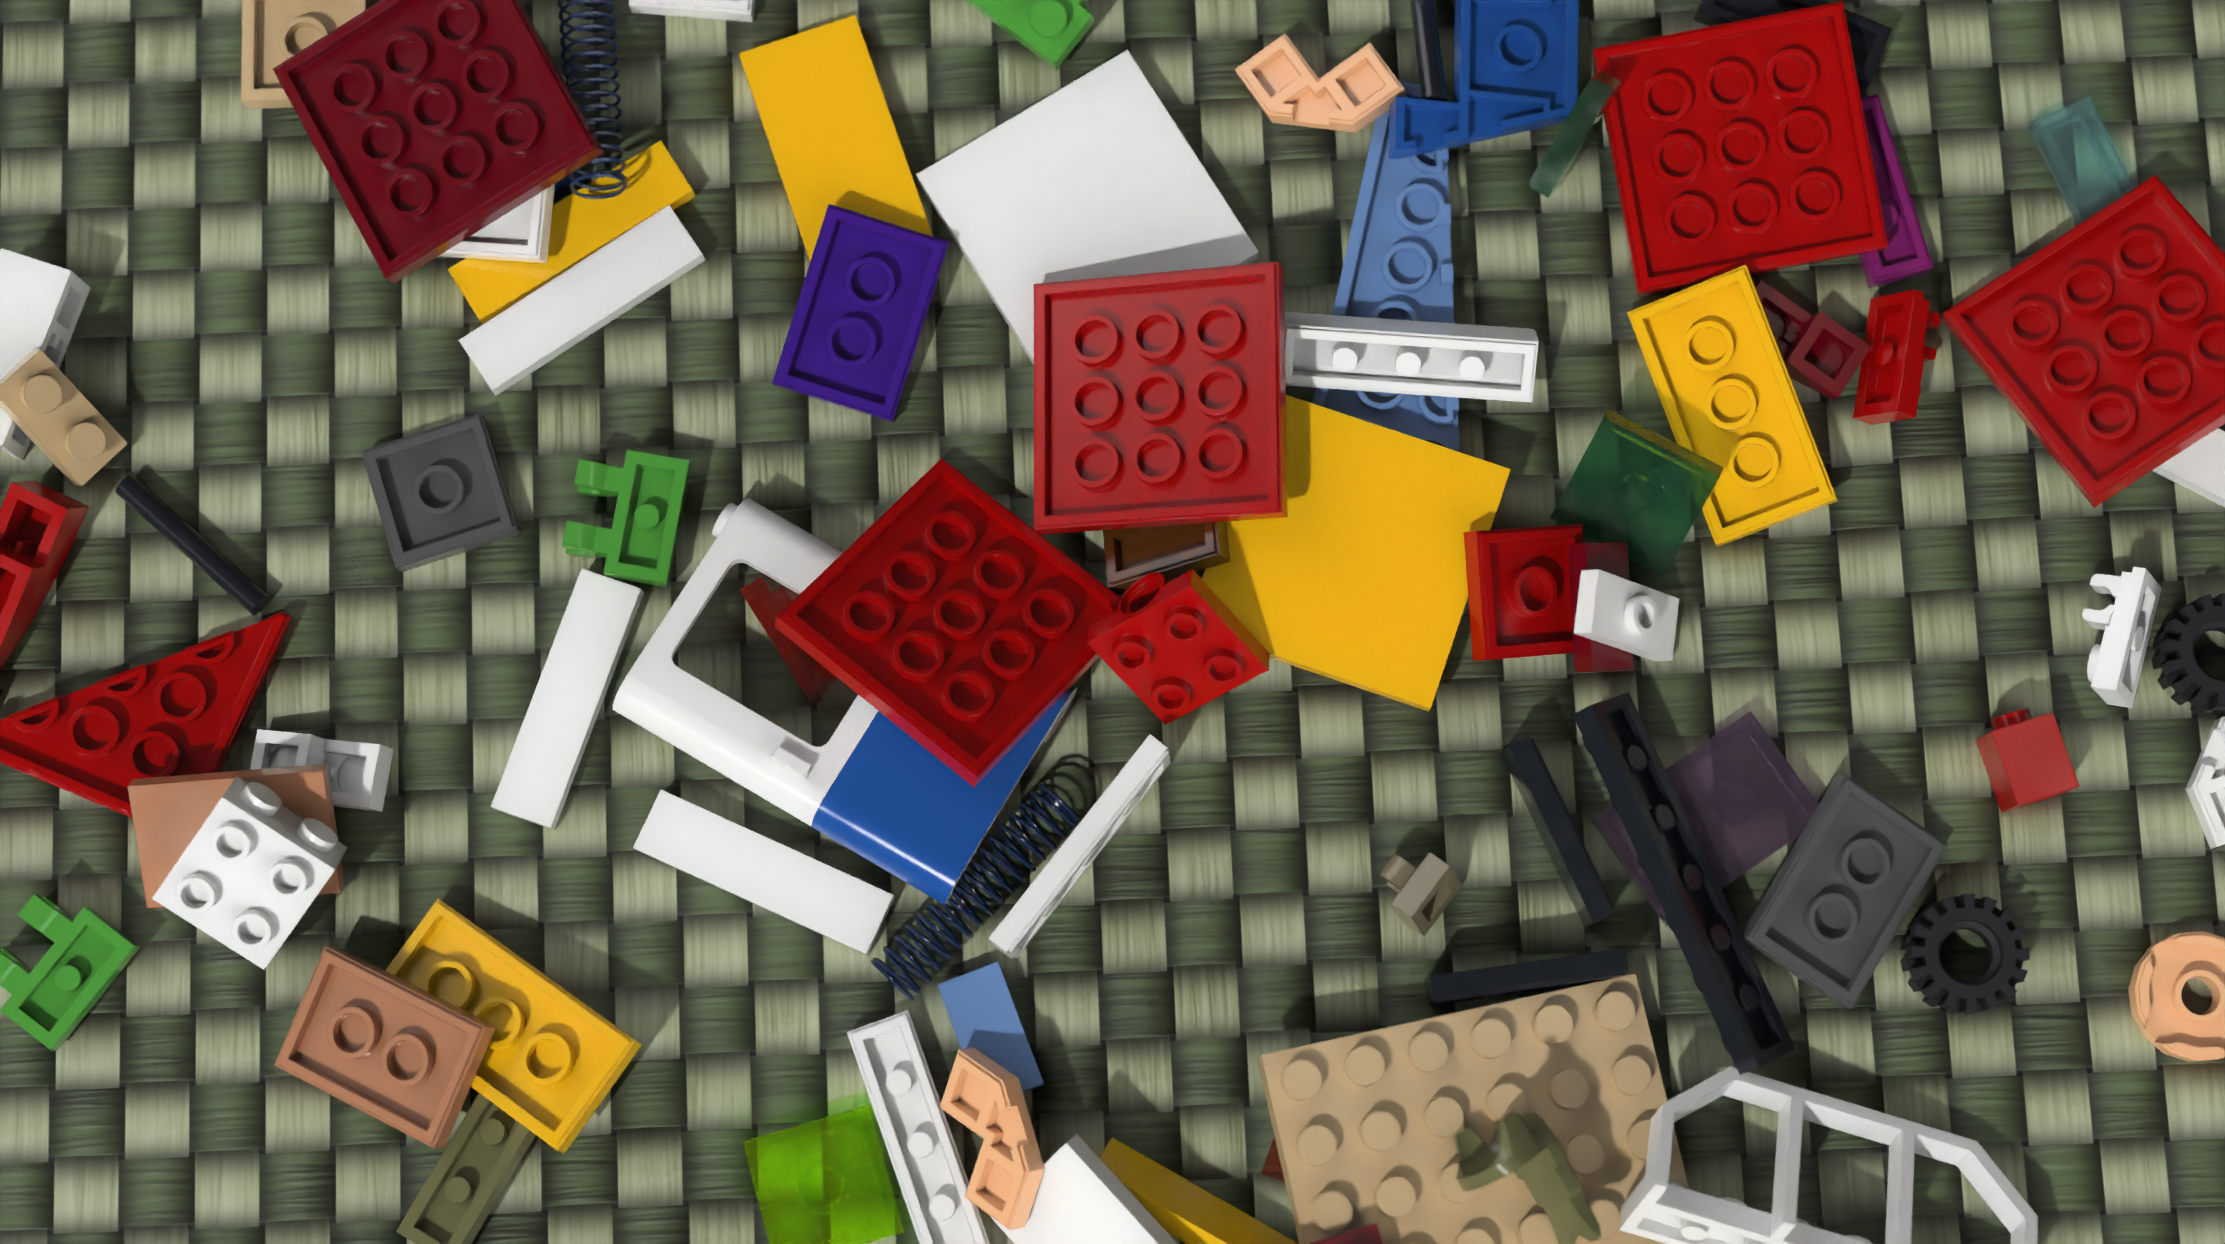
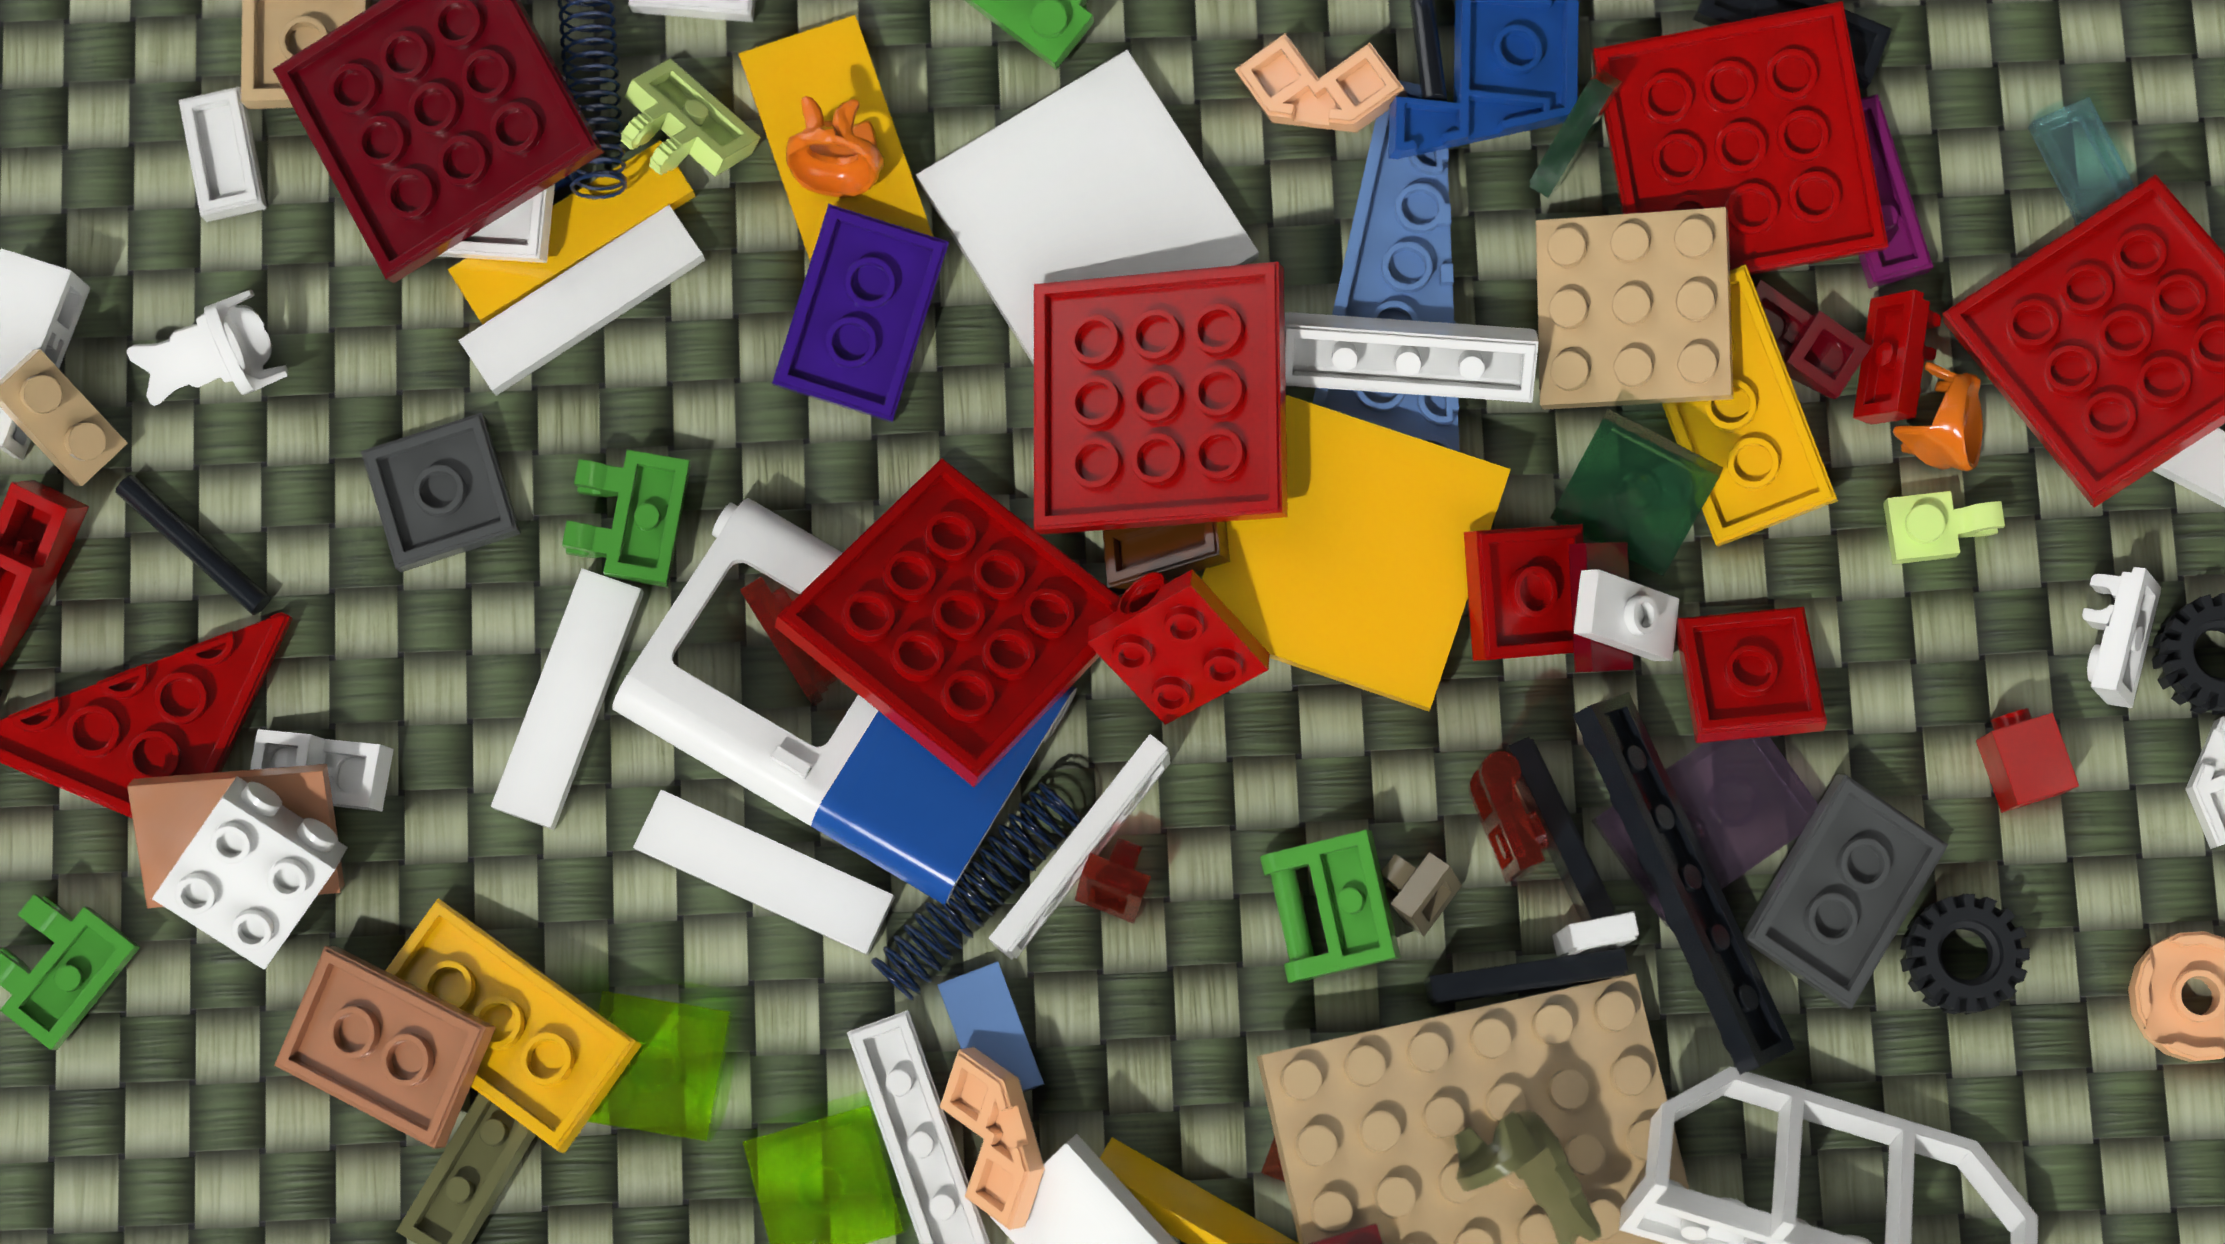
(222, 154): none -> white tile
(223, 344): none -> white hair
(674, 1074): none -> clear neon green plate
(690, 117): none -> yellowish green hinge
(833, 154): none -> orange piece
(1114, 883): none -> clear red tile
(1349, 902): none -> bright green plate
(1512, 833): none -> clear red plate
(1596, 935): none -> white tile
(1634, 309): none -> tan plate
(1750, 674): none -> red tile
(1929, 526): none -> yellowish green plate
(1956, 429): none -> orange piece

